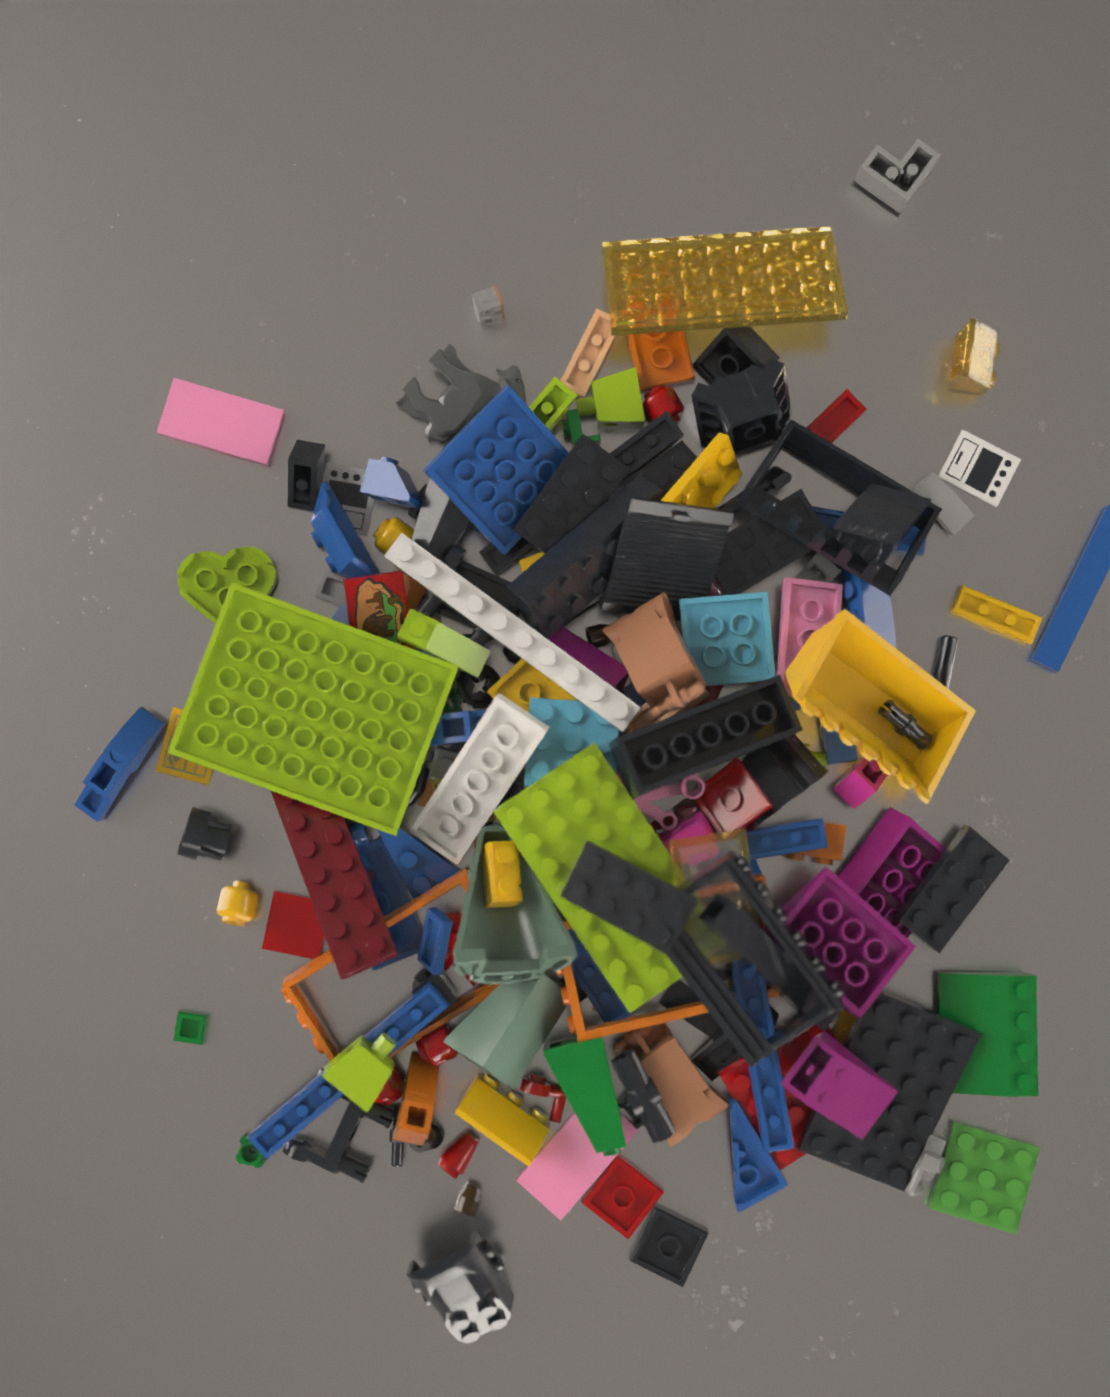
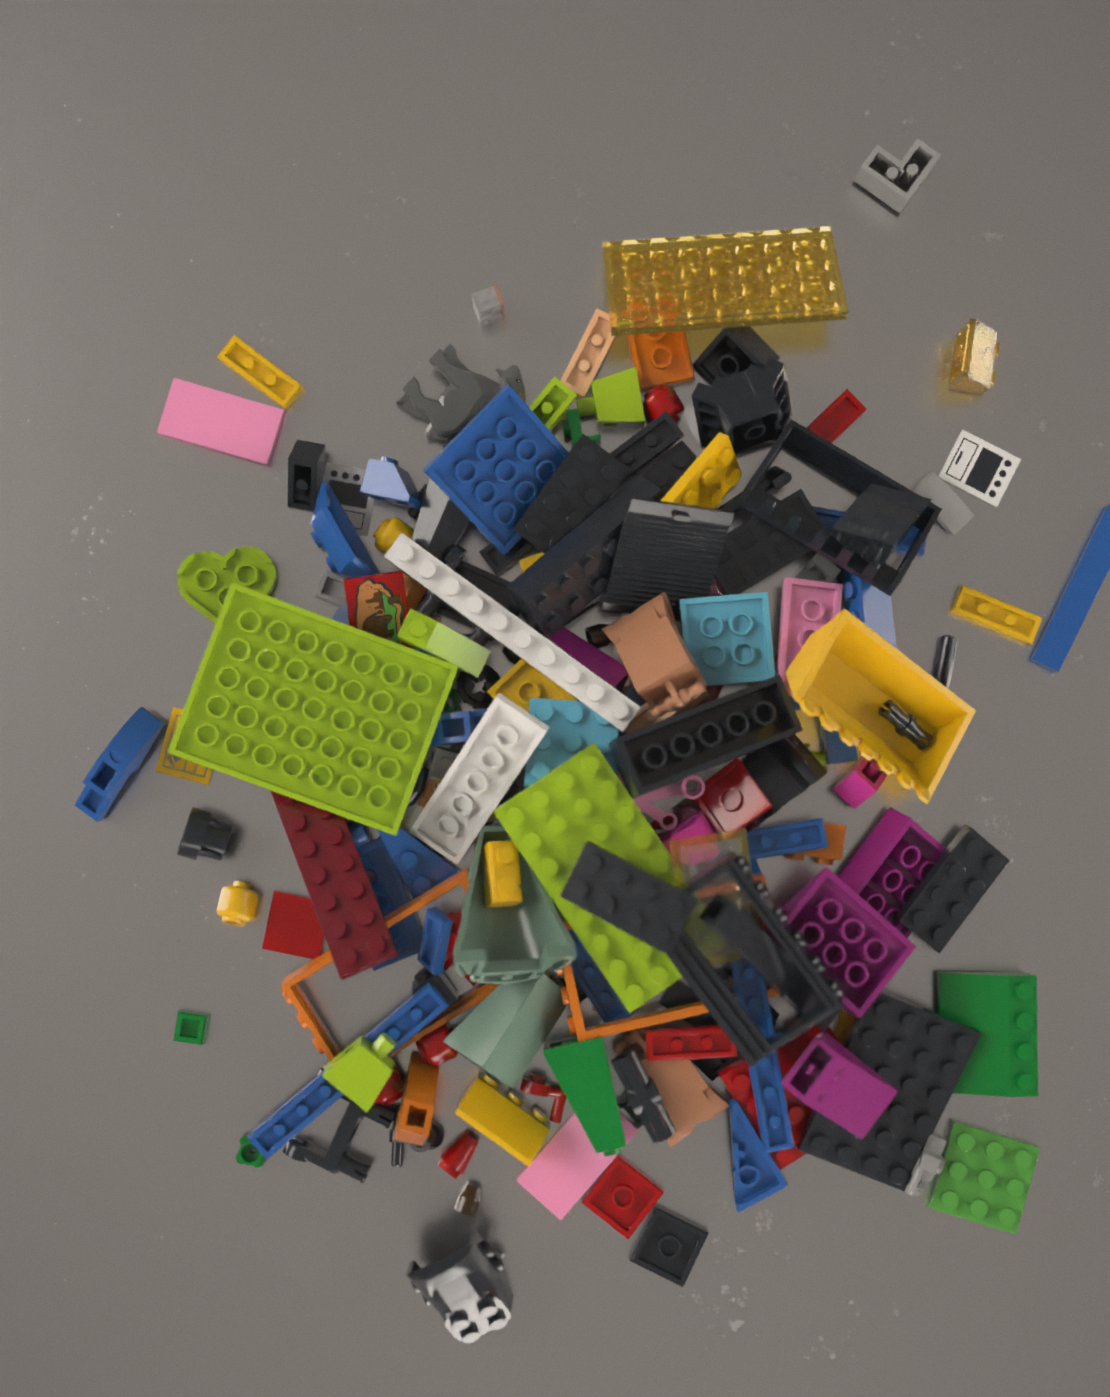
(260, 372): none -> yellow tile
(688, 1043): none -> red tile

